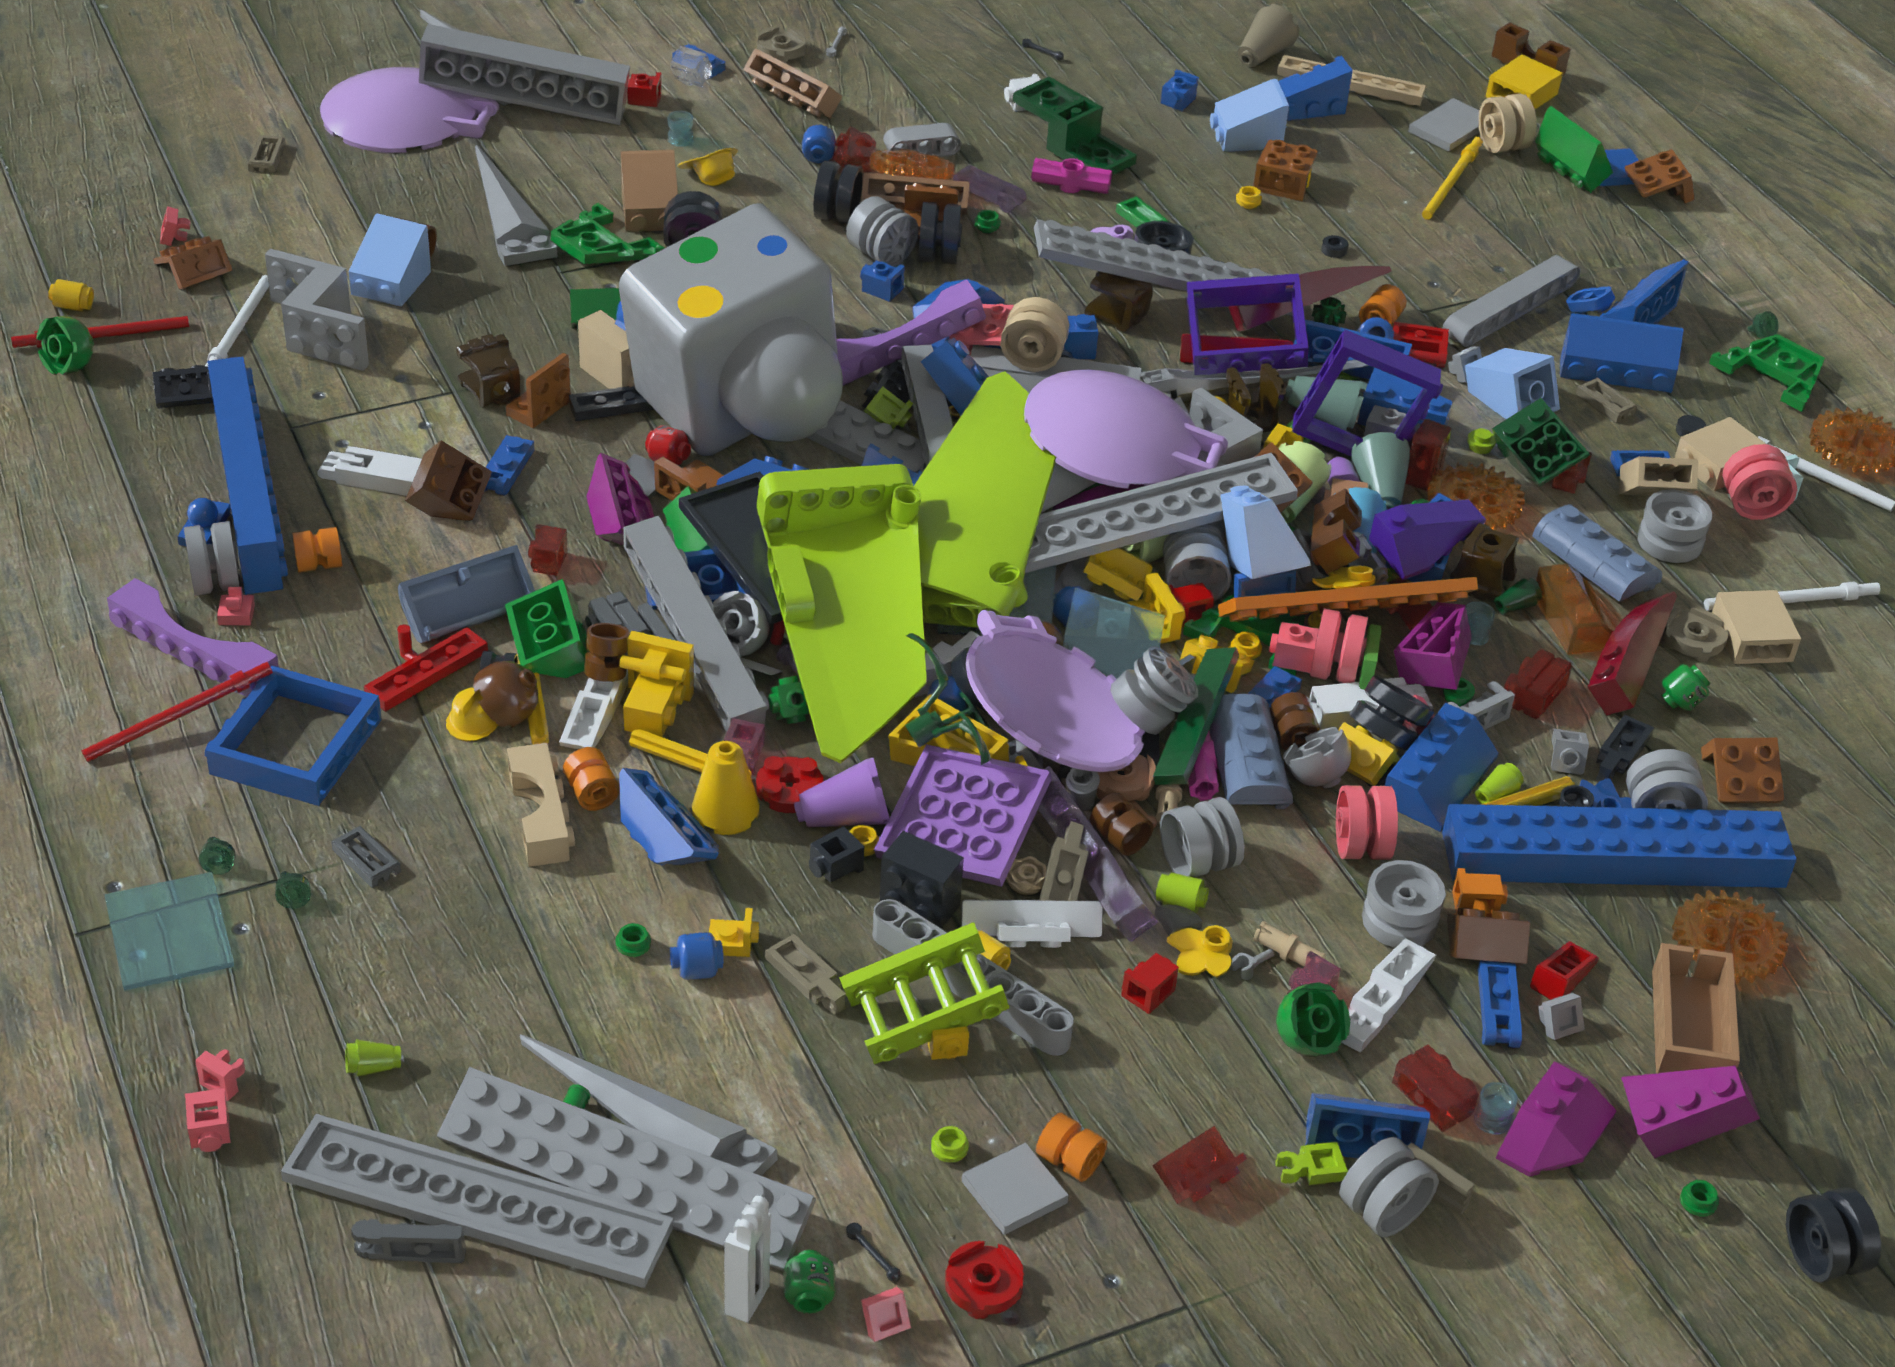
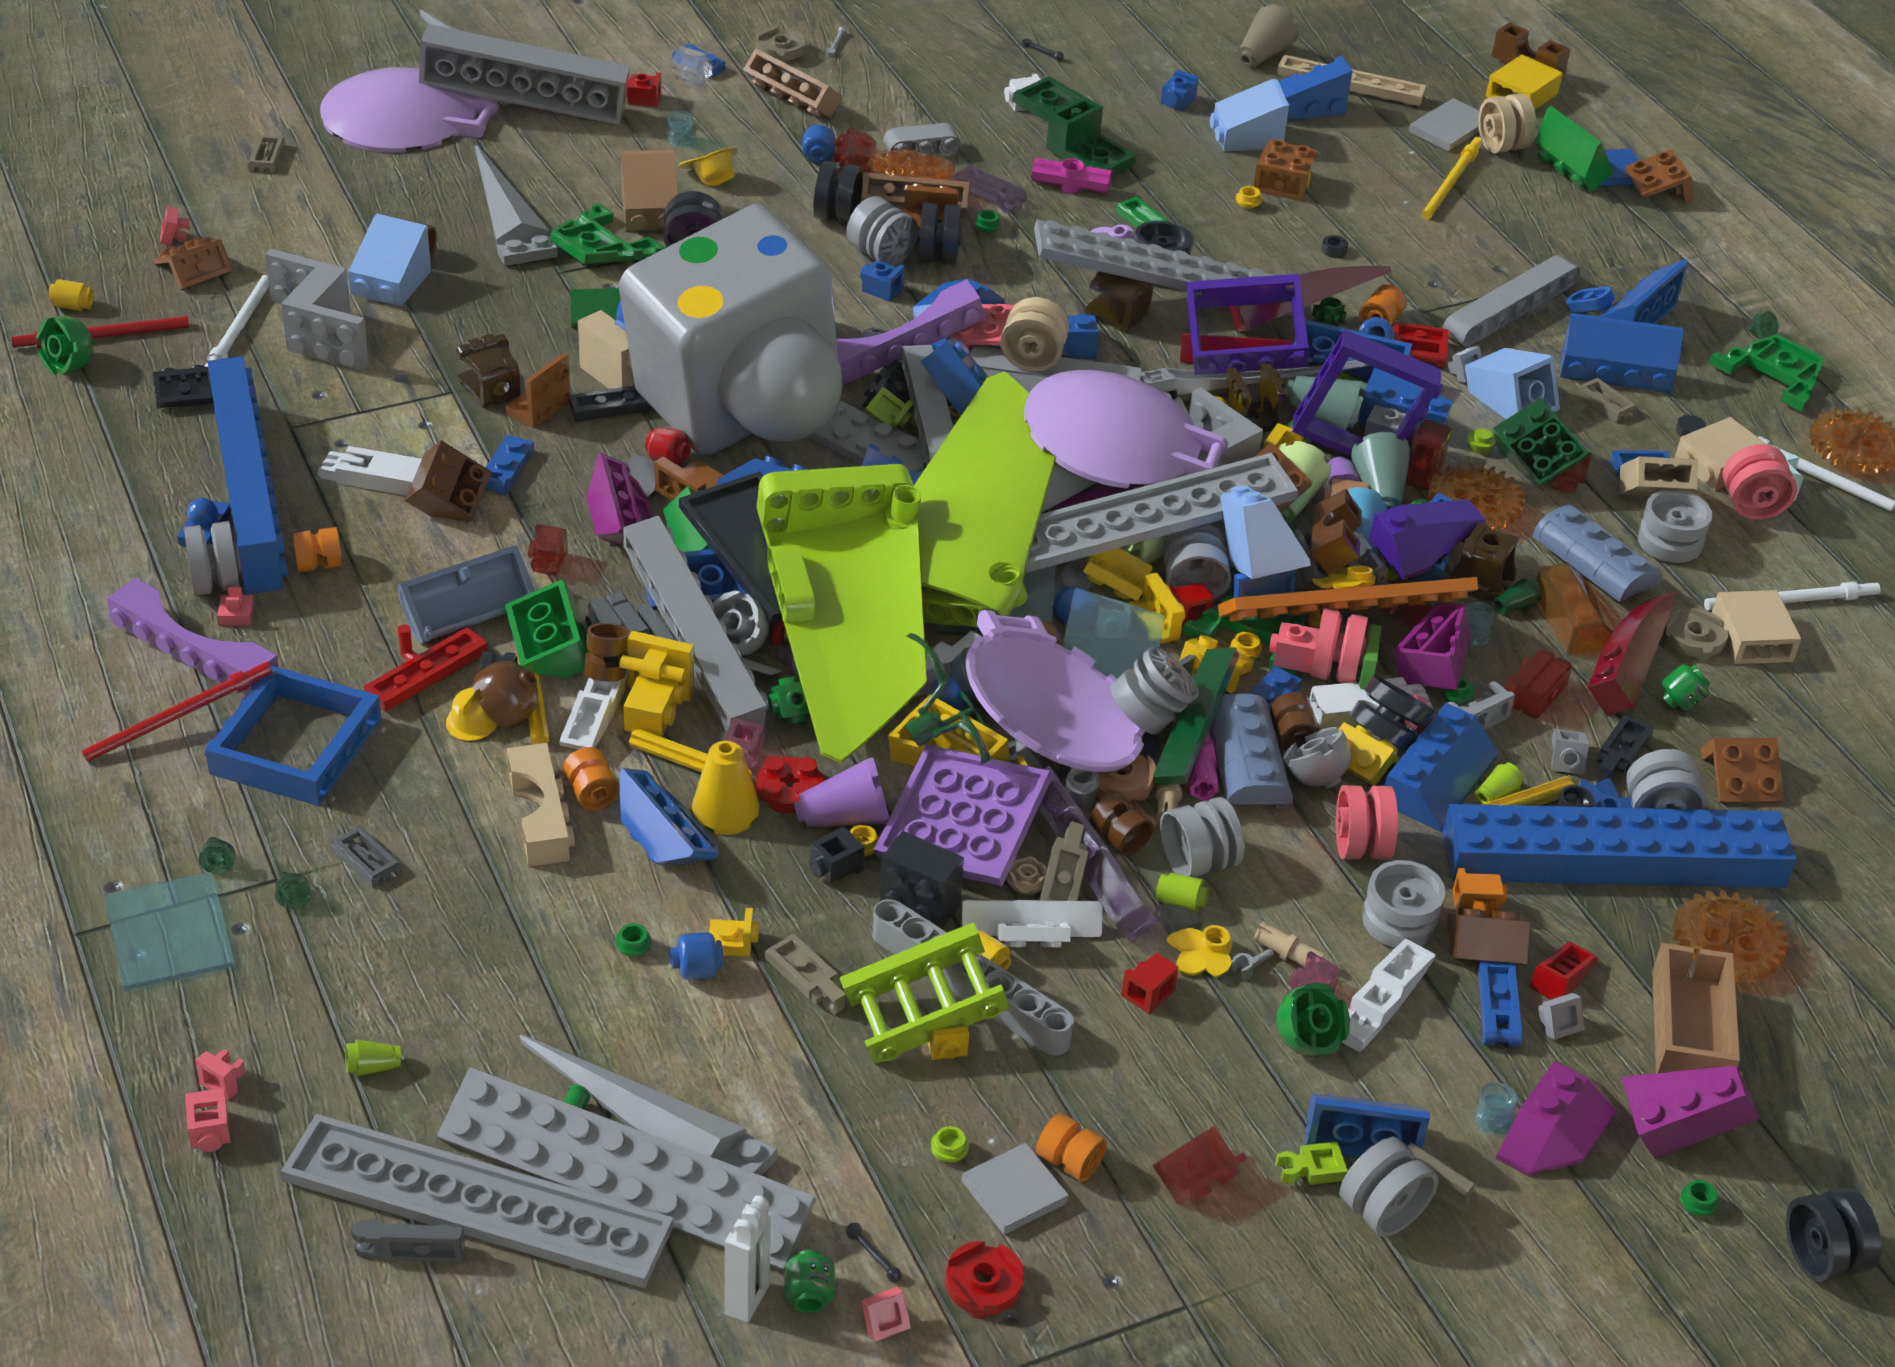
(1433, 1084): clear red brick -> none

